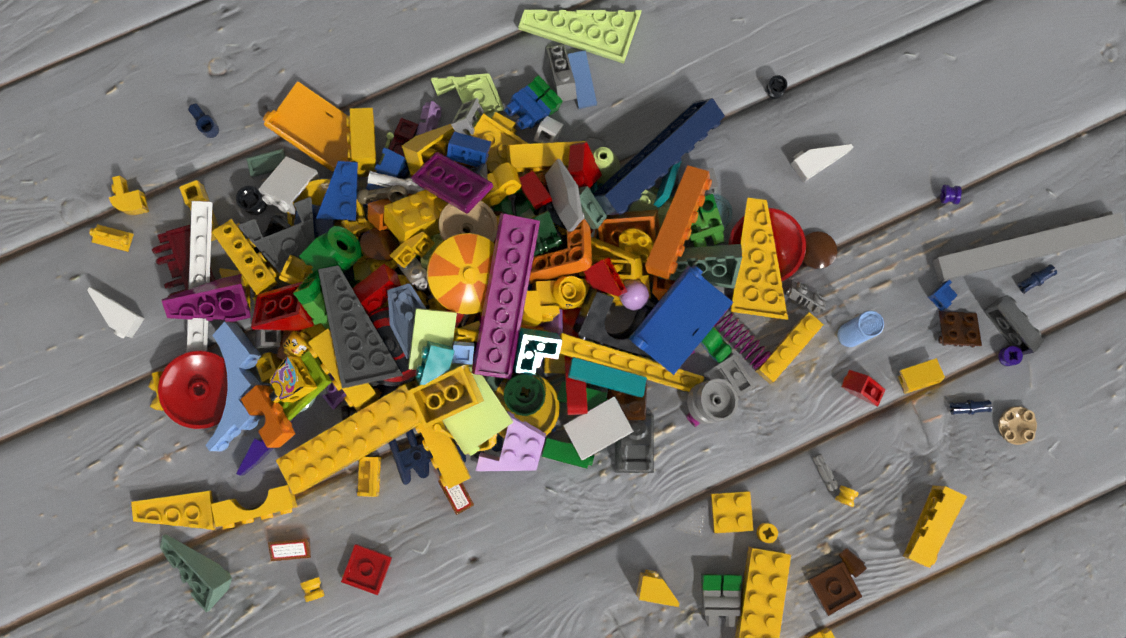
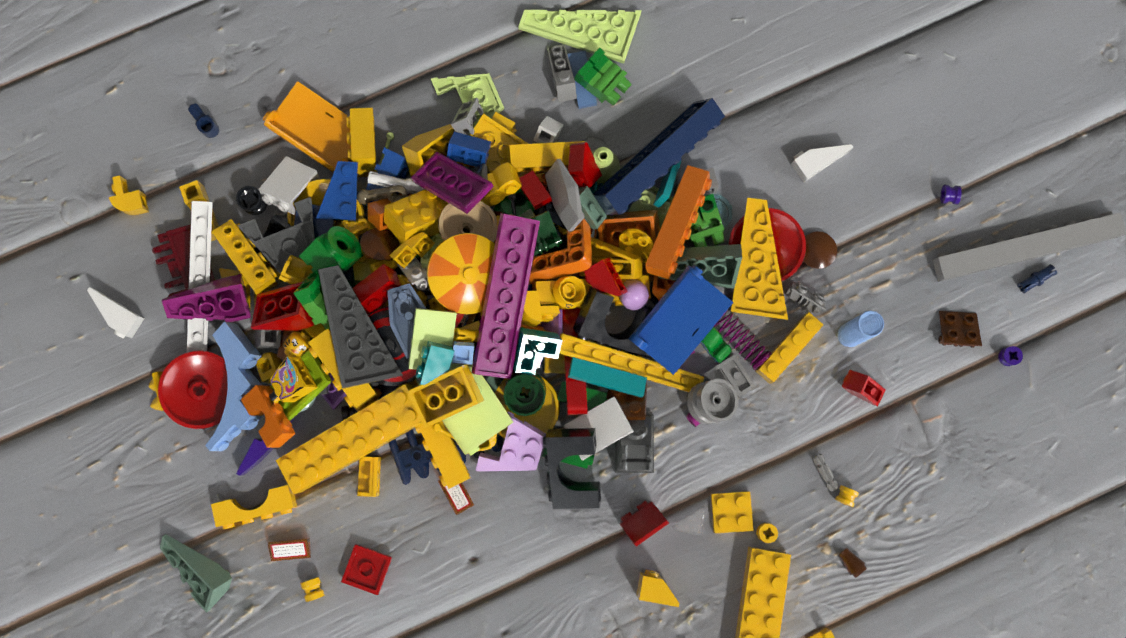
(111, 237): yellow hinge -> none
(183, 510): yellow wing -> none
(265, 162): sand green tile -> none
(403, 133): dark red slope -> none
(431, 113): lavender hinge -> none
(533, 103): blue hips -> none
(566, 492): none -> black arch
(601, 77): none -> bright green hips
(643, 522): none -> red slope
(721, 598): light grey hips -> none
(778, 83): black wheel -> none
(835, 588): reddish brown plate -> none
(921, 376): yellow hinge -> none
(934, 525): yellow wedge -> none
(943, 295): blue panel -> none
(970, 407): dark blue pin -> none
(1014, 325): dark grey slope -> none
(1017, 425): tan dish -> none

